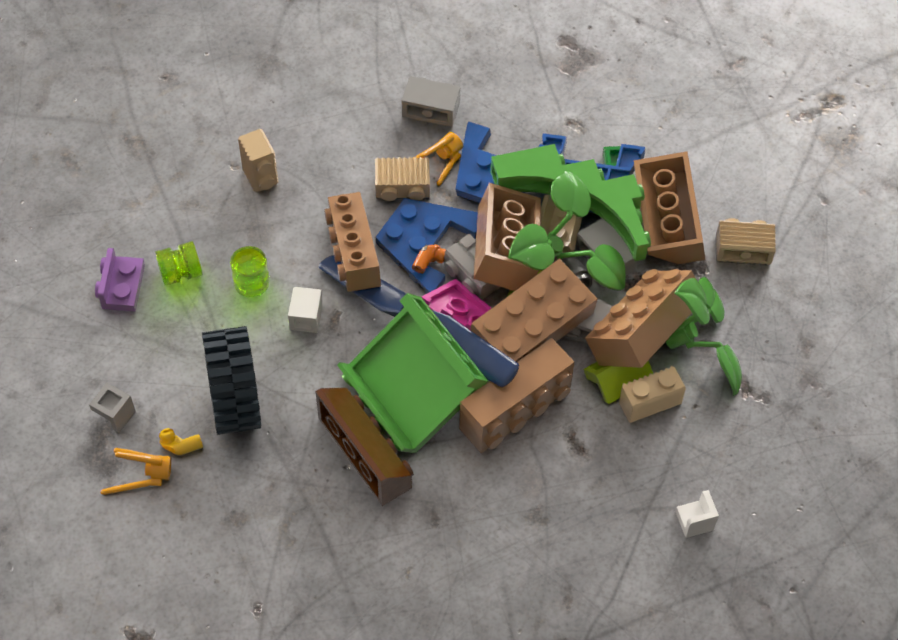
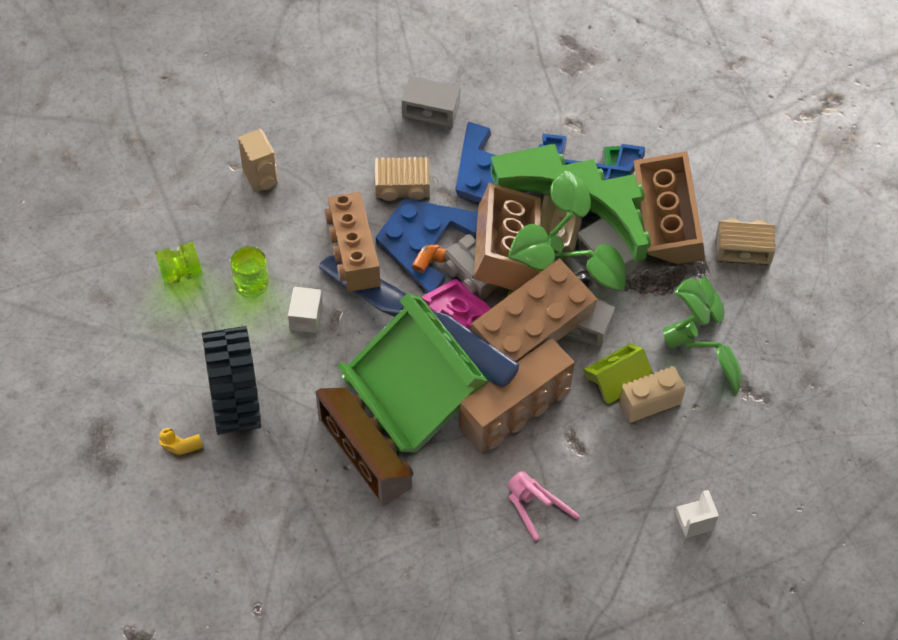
(114, 406): light grey panel -> none
(119, 282): medium lavender bracket -> none
(155, 466): light orange plant -> none
(445, 148): light orange plant -> none
(526, 489): none -> bright pink plant
(640, 320): medium nougat brick -> none

